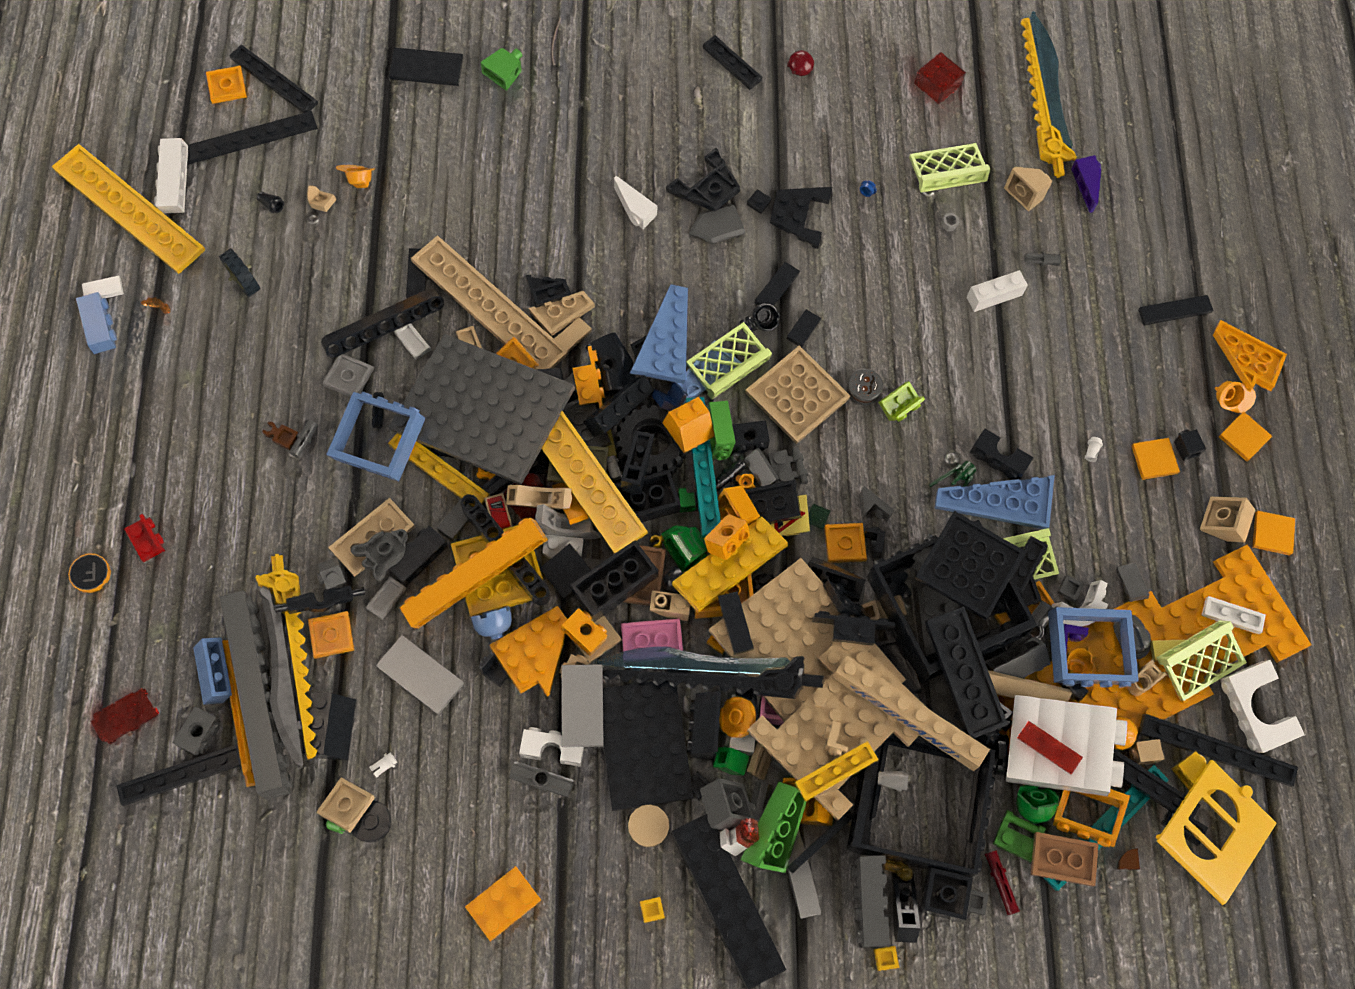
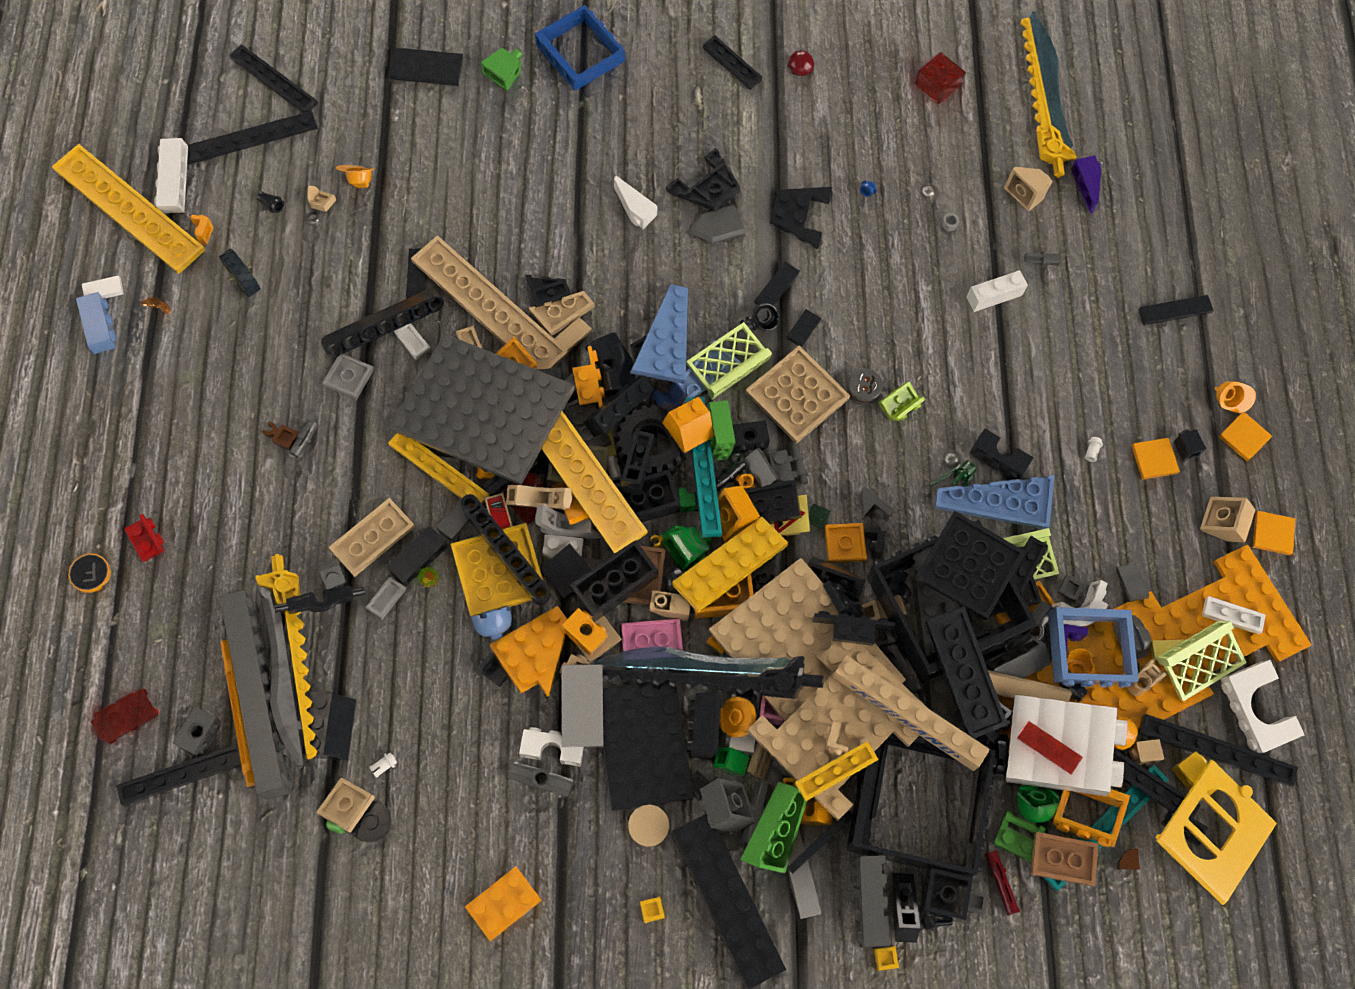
(203, 228): none -> light orange bracket
(212, 671): medium blue brick -> none
(226, 84): light orange tile -> none
(331, 634): light orange tile -> none
(377, 412): black axle -> none
(382, 551): dark grey tile -> none
(403, 449): medium blue window -> none
(420, 675): light grey tile -> none
(428, 577): none -> clear neon green tile
(473, 573): light orange brick -> none
(580, 15): none -> blue window
(727, 537): light orange brick -> none
(735, 623): black tile -> none
(740, 837): leg -> none
(759, 201): black plate -> none
(894, 779): light grey cone -> none
(900, 869): clear yellow arm -> none
(929, 923): none -> black hand
(951, 177): yellowish green fence -> none
(1250, 357): light orange wing -> none

